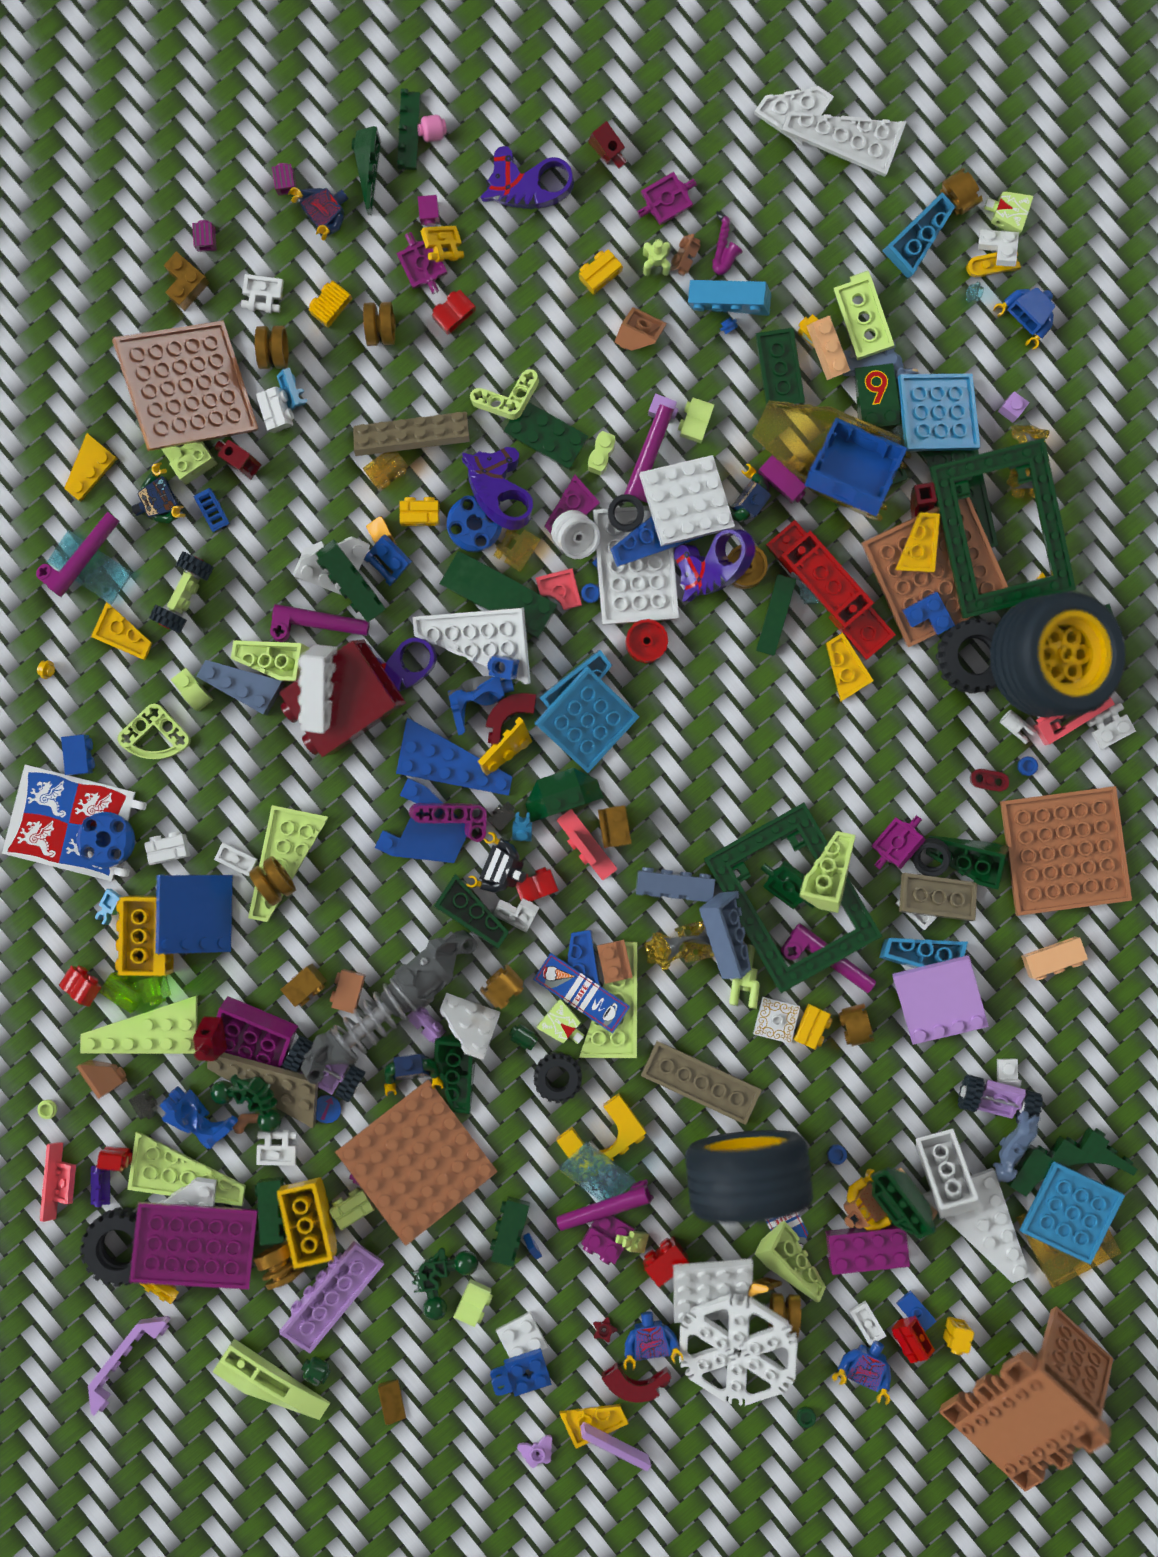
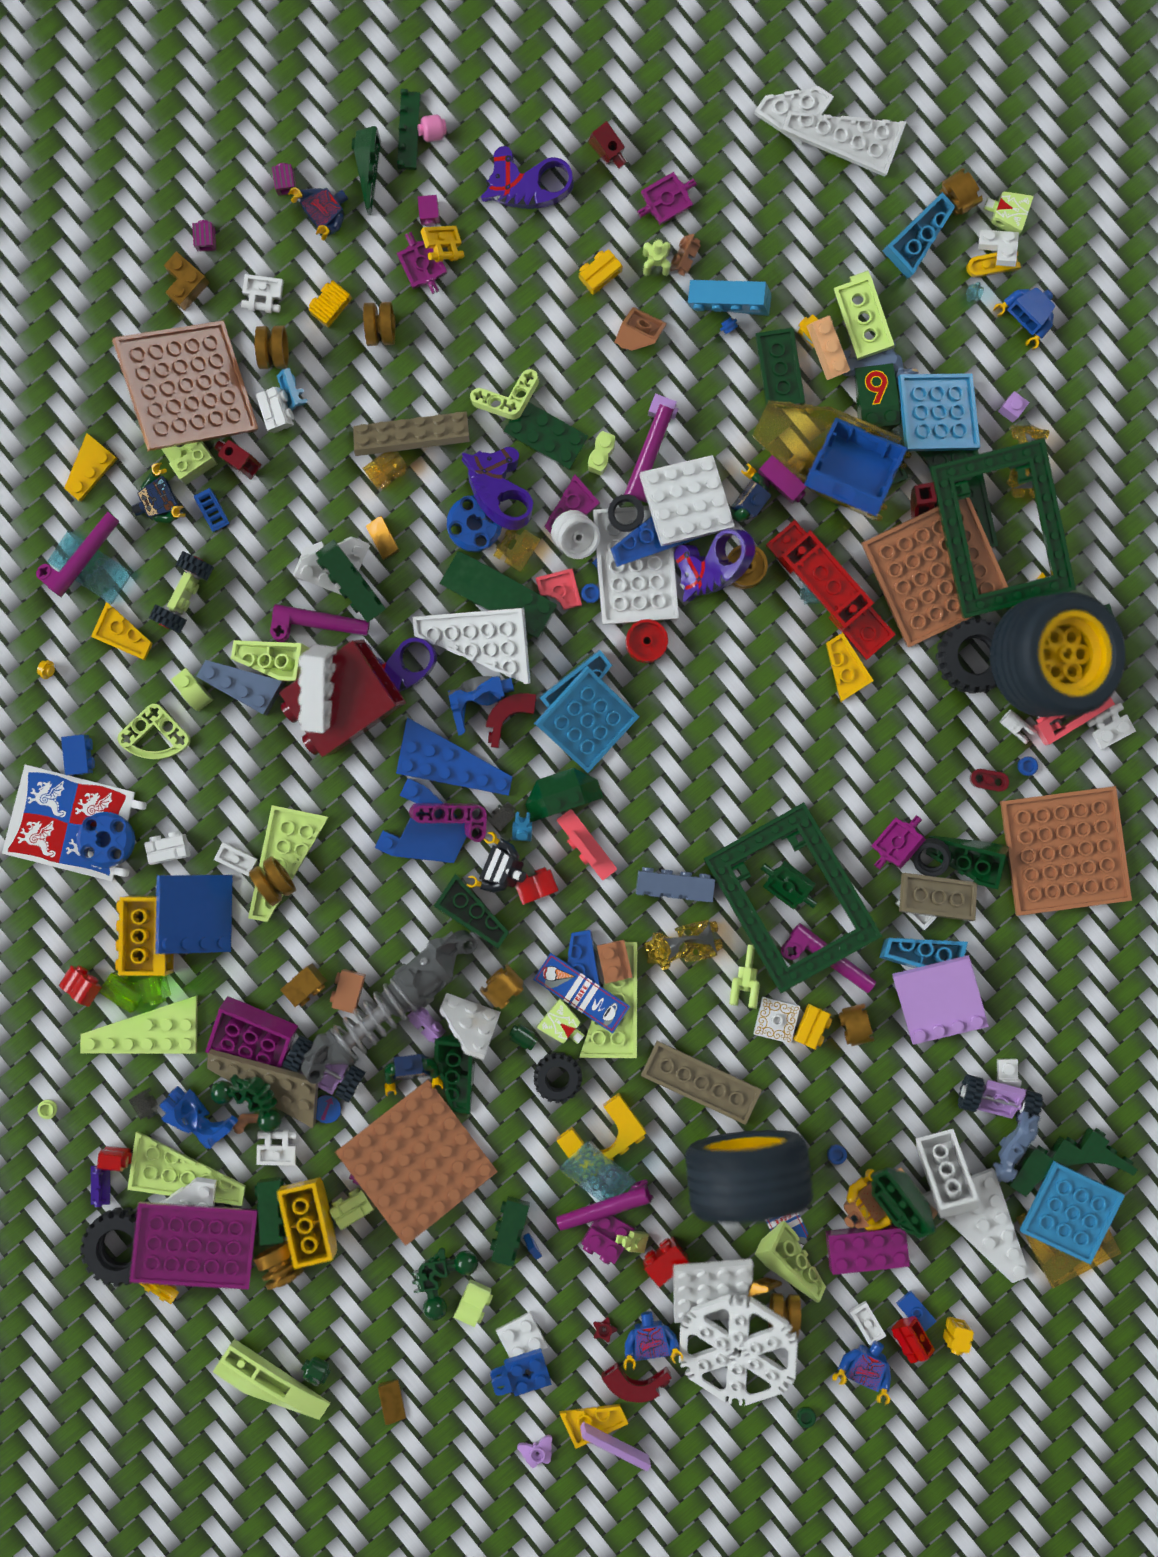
(57, 1182): coral bracket -> none
(98, 1395): lavender slope -> none
(102, 1076): nougat slope -> none
(108, 906): dark azure plate -> none
(209, 1039): dark red torso -> none
(330, 1296): lavender plate -> none
(391, 556): blue plate -> none
(419, 512): yellow brick -> none
(453, 311): red brick -> none
(509, 746): yellow wing -> none
(511, 667): blue brick -> none
(518, 917): white plate -> none
(614, 826): pearl gold brick -> none
(696, 420): yellowish green brick -> none
(724, 256): magenta piece -> none
(726, 934): sand blue wedge -> none
(776, 614): dark green slope -> none
(827, 878): yellowish green wedge -> none
(921, 545): yellow wing -> none
(932, 609): blue plate -> none
(1038, 1405): nougat bracket -> none
(1054, 958): light nougat brick -> none

